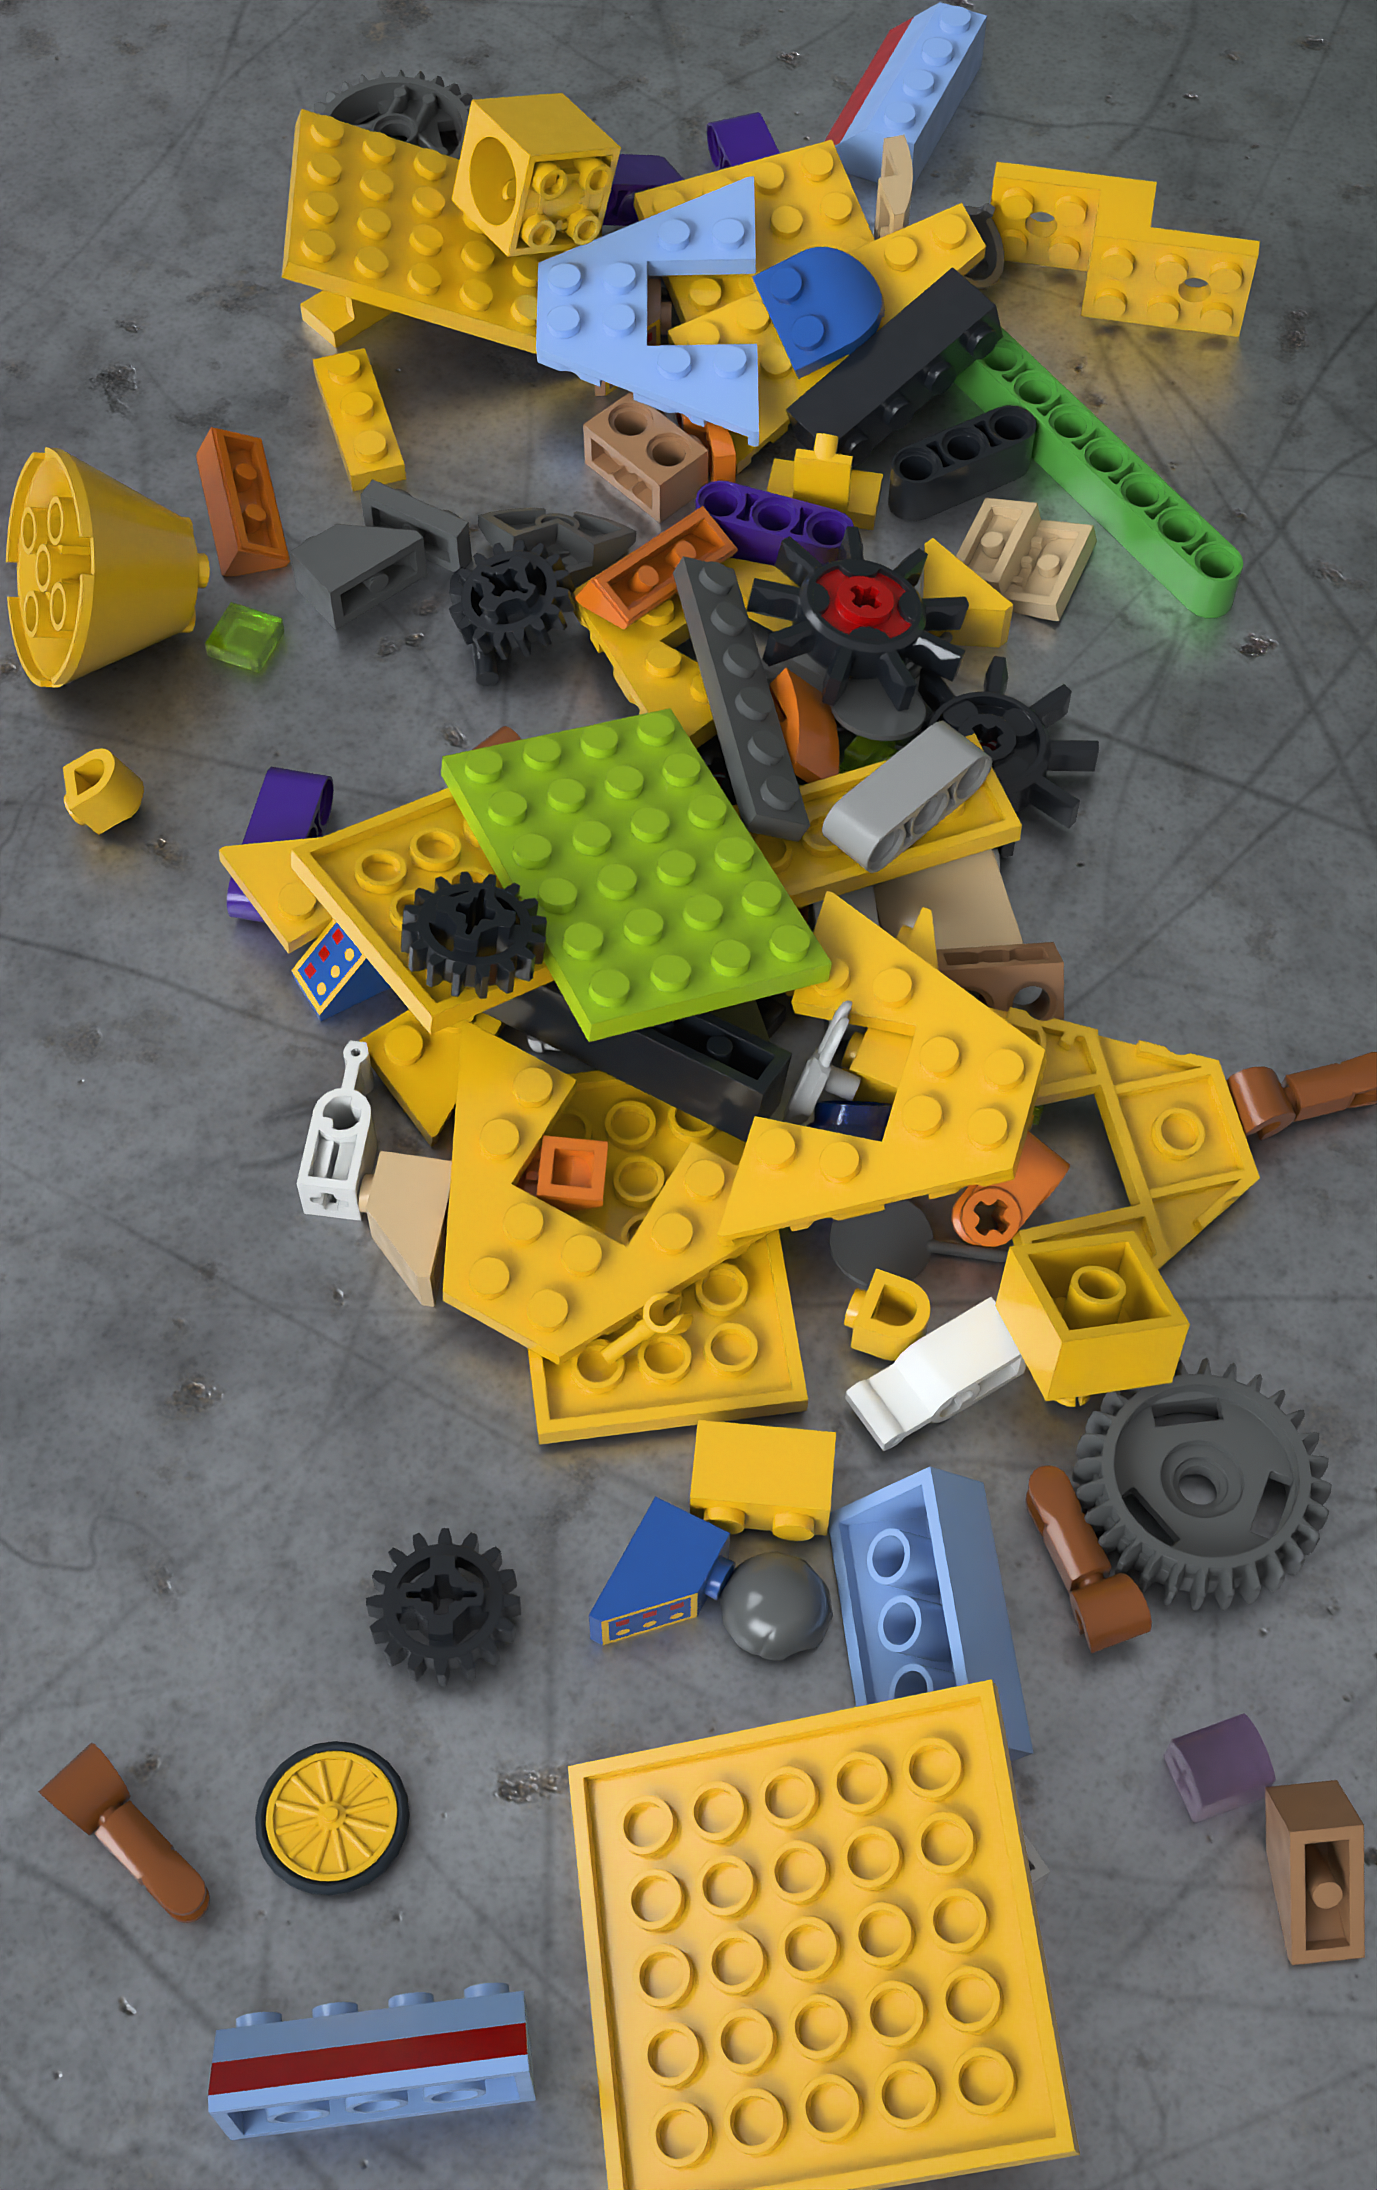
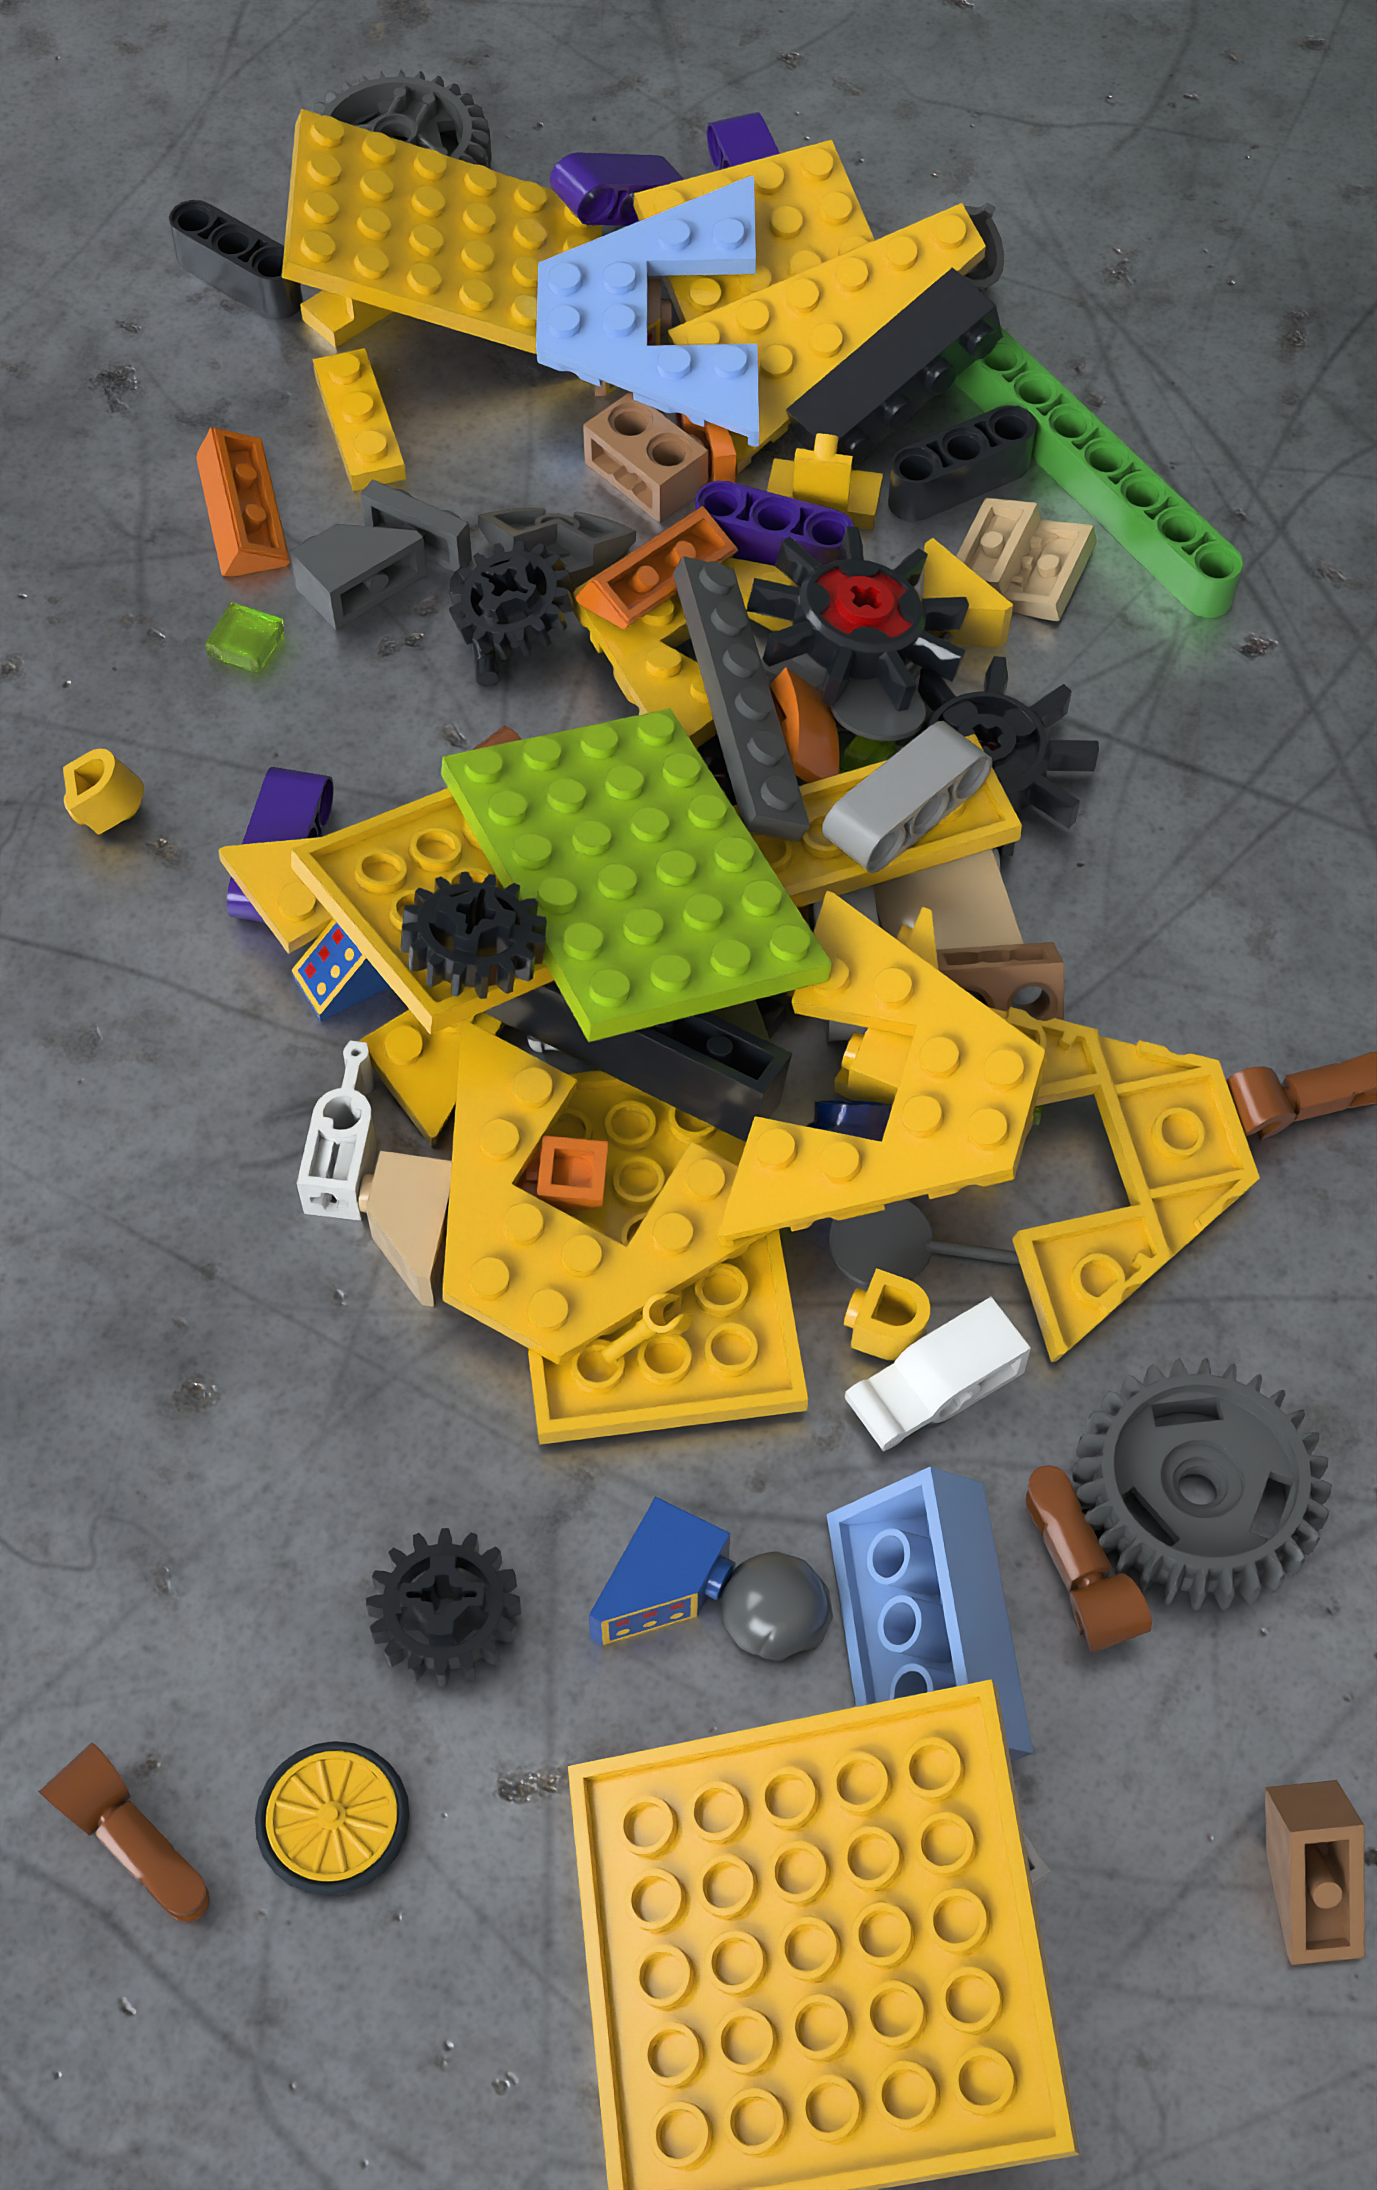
(94, 569): yellow cone -> none
(233, 258): none -> black beam
(371, 2062): light blue slope -> none
(535, 173): yellow brick -> none
(763, 1478): yellow brick -> none
(820, 306): blue slope -> none
(821, 1075): light grey piece -> none
(894, 187): tan slope -> none
(910, 89): light blue slope -> none
(1015, 1200): orange piece -> none
(1091, 1316): yellow brick -> none
(1129, 265): yellow bracket -> none
(1220, 1767): clear purple piece -> none

